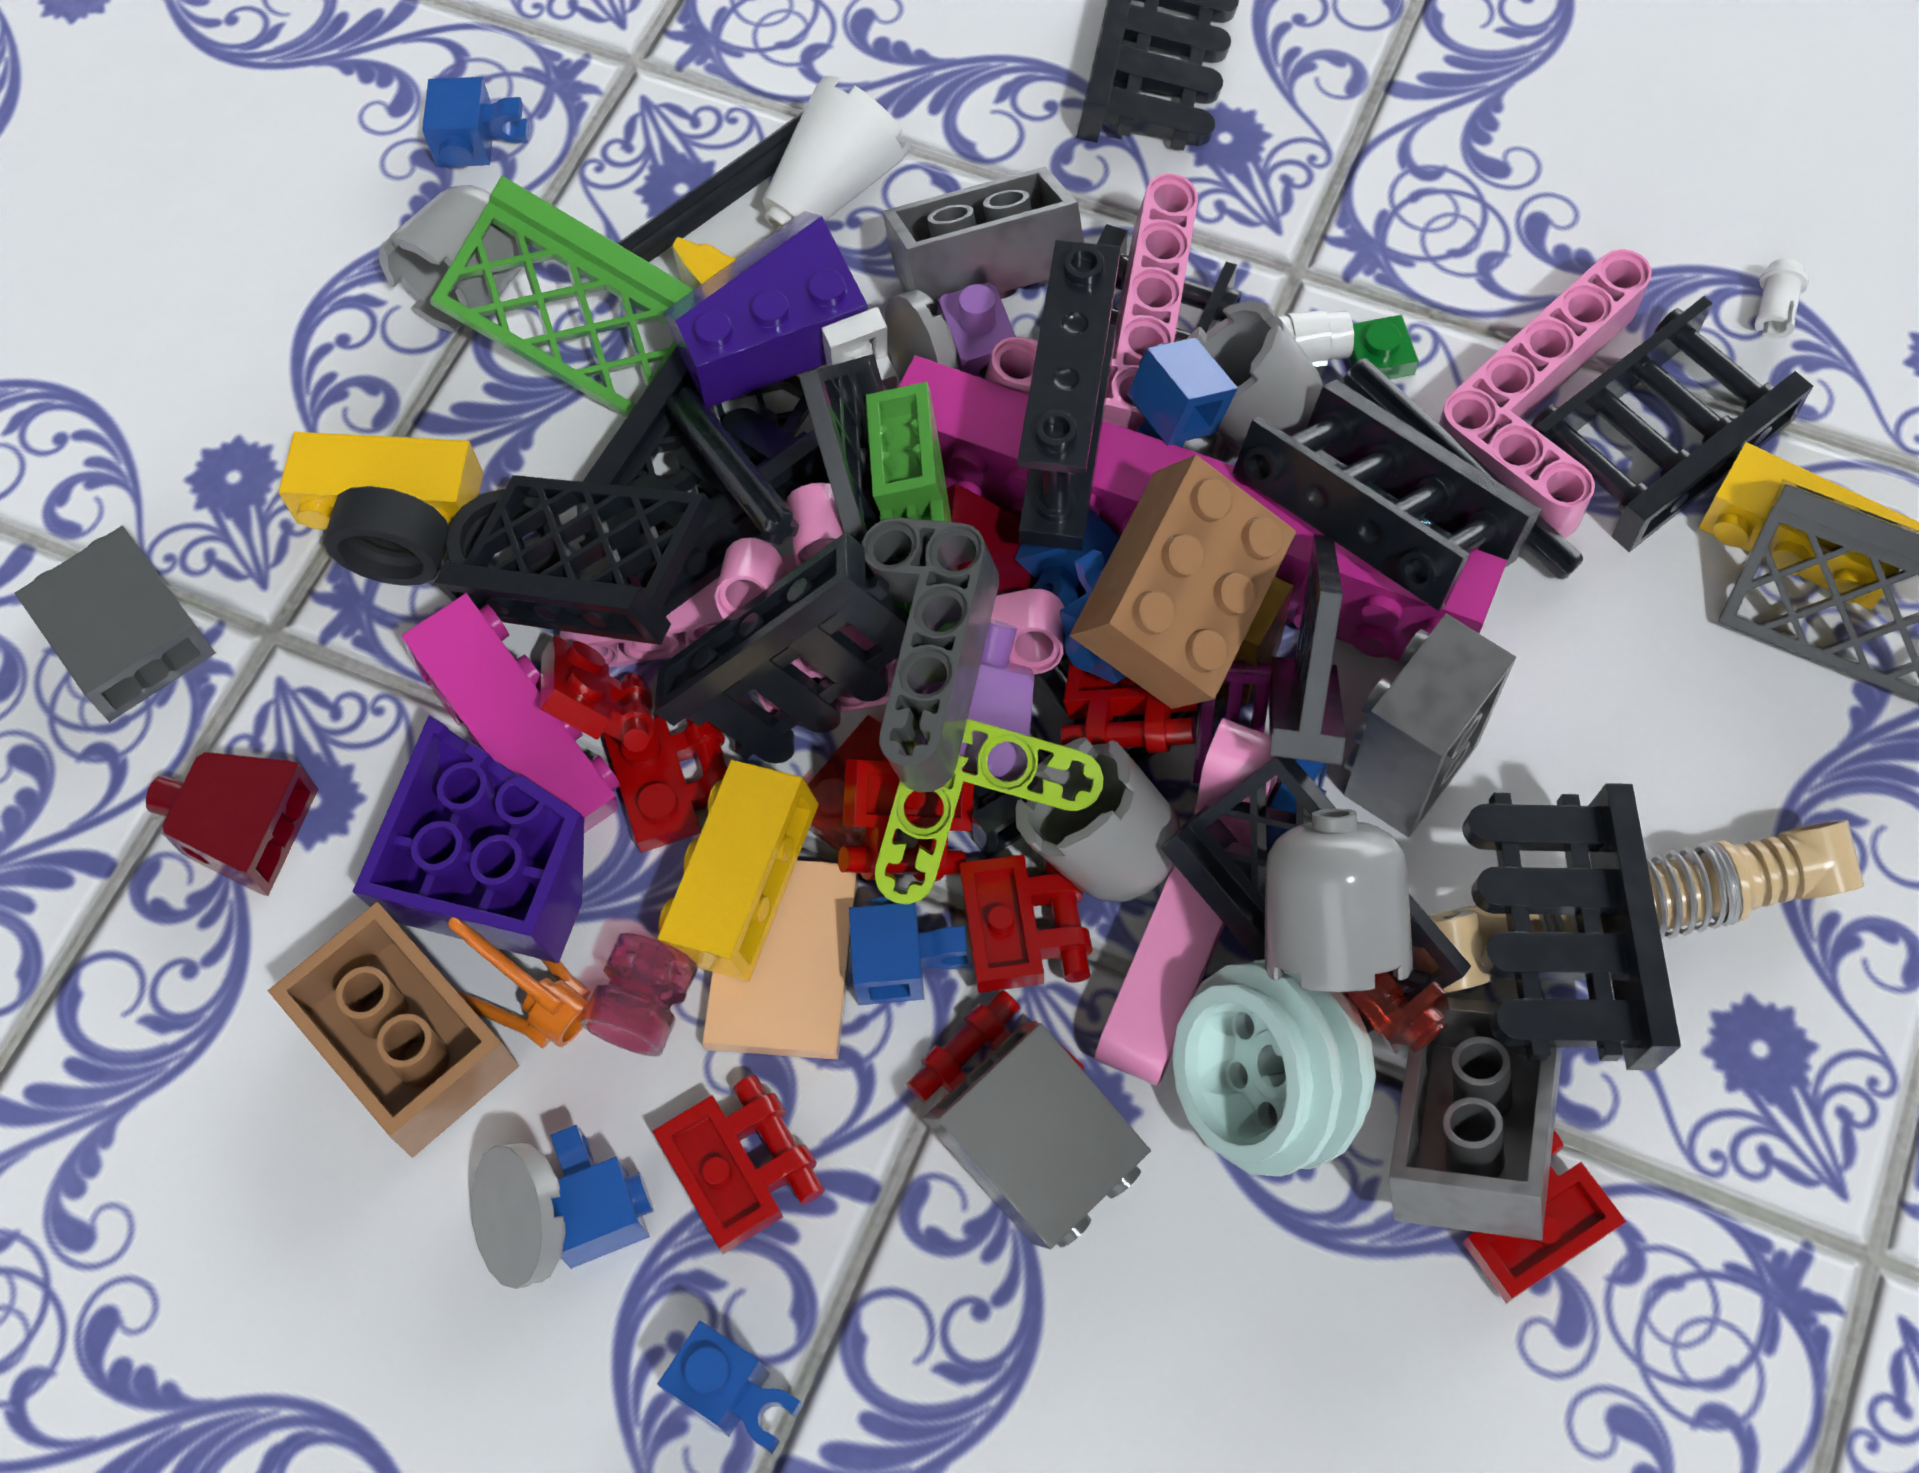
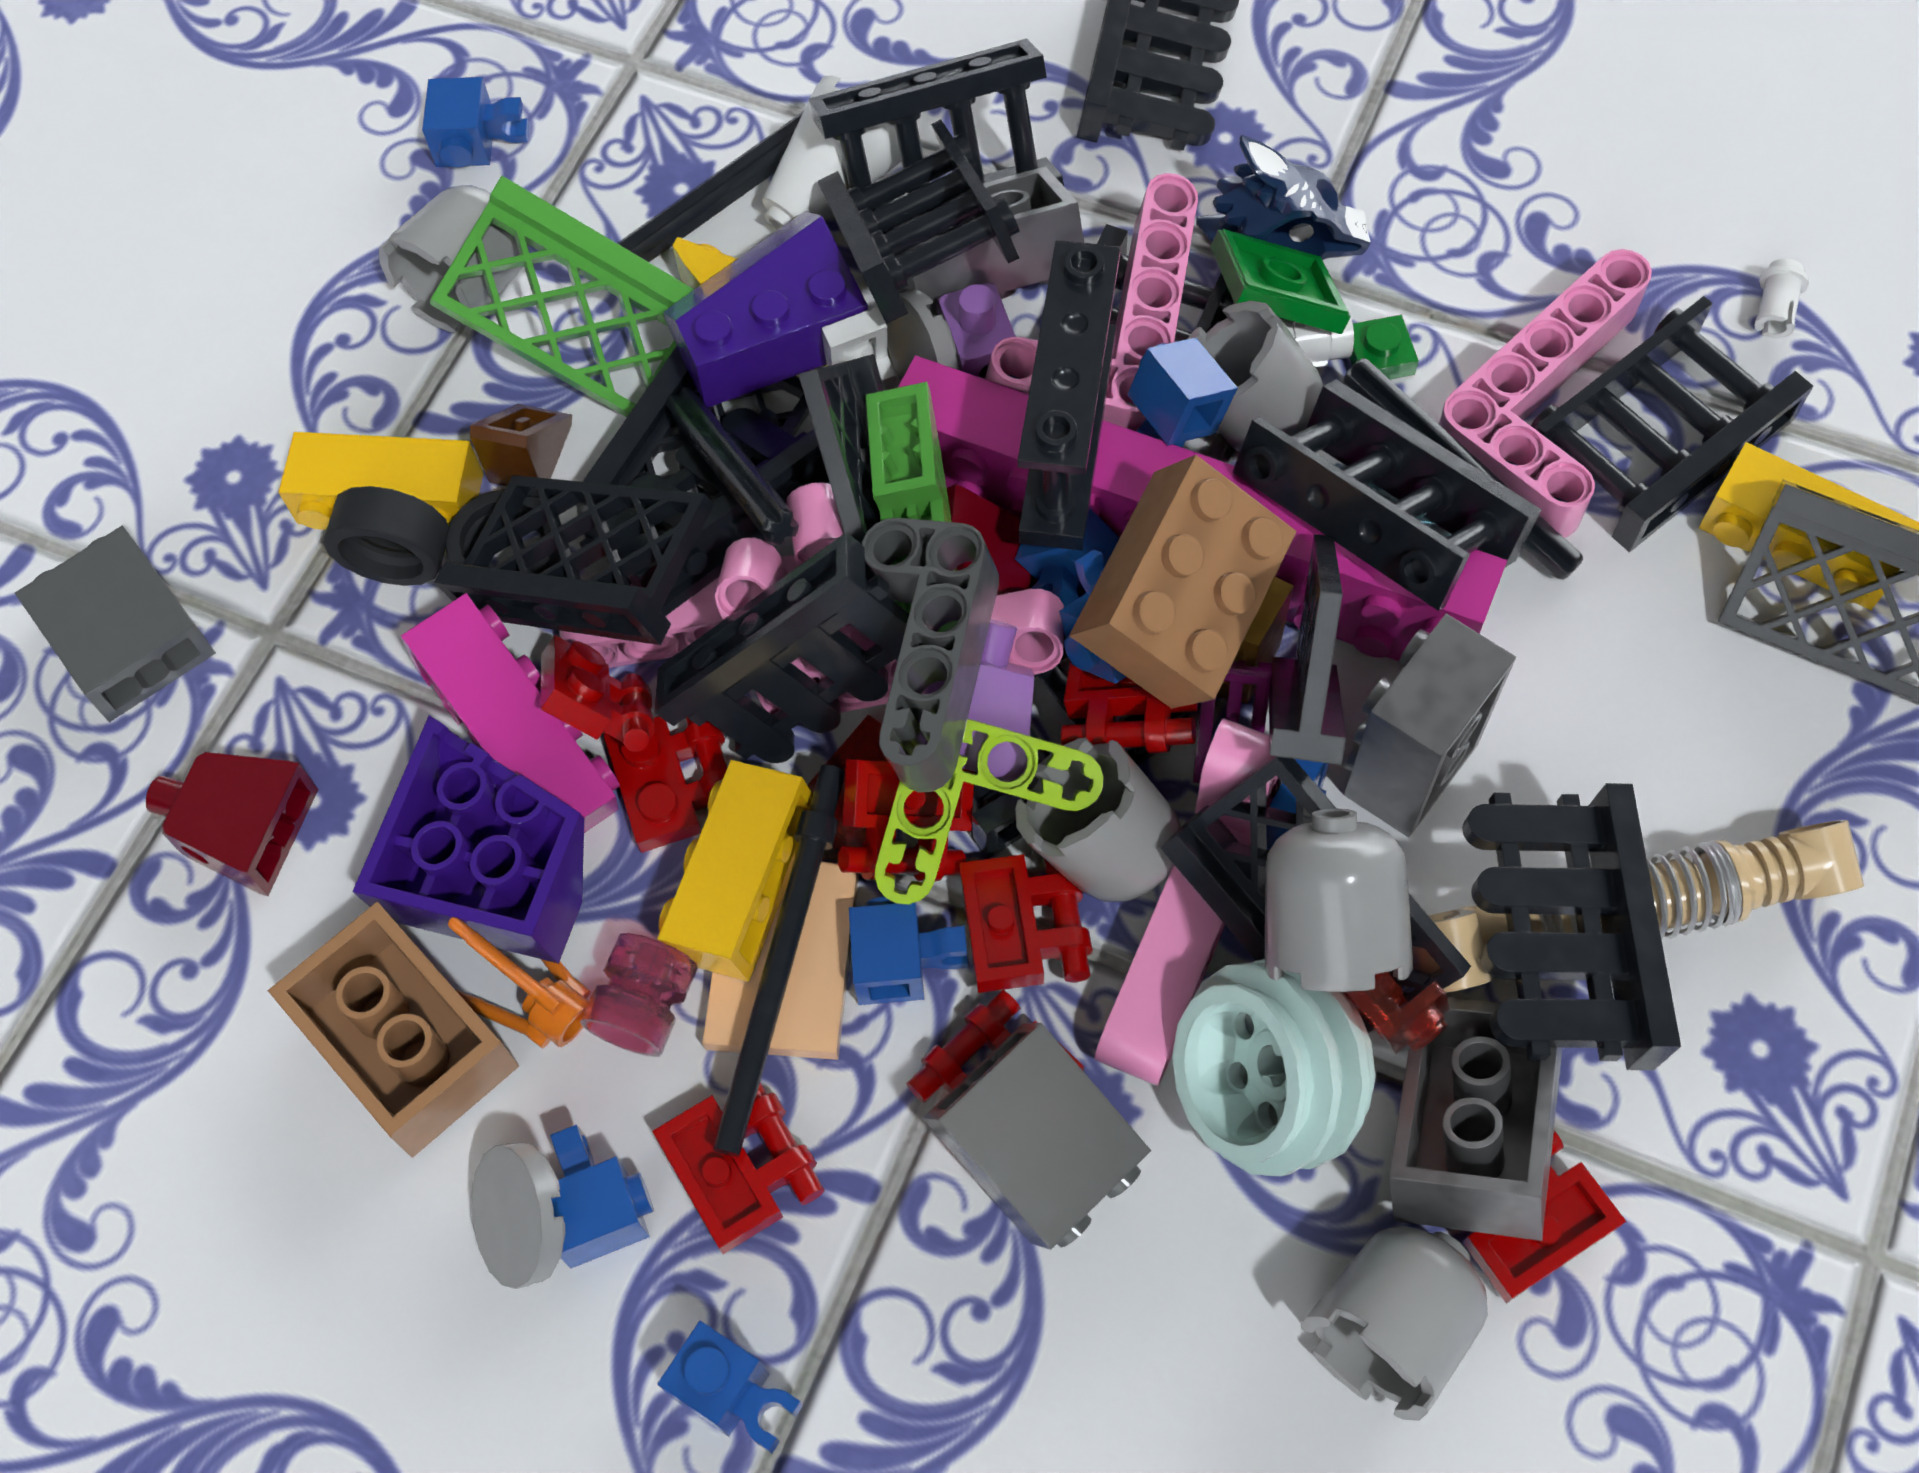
(520, 442): none -> reddish brown slope
(814, 834): none -> black bar
(877, 252): none -> black fence
(947, 85): none -> black fence
(1279, 196): none -> dark blue piece
(1284, 278): none -> green tile
(1400, 1318): none -> light grey cylinder

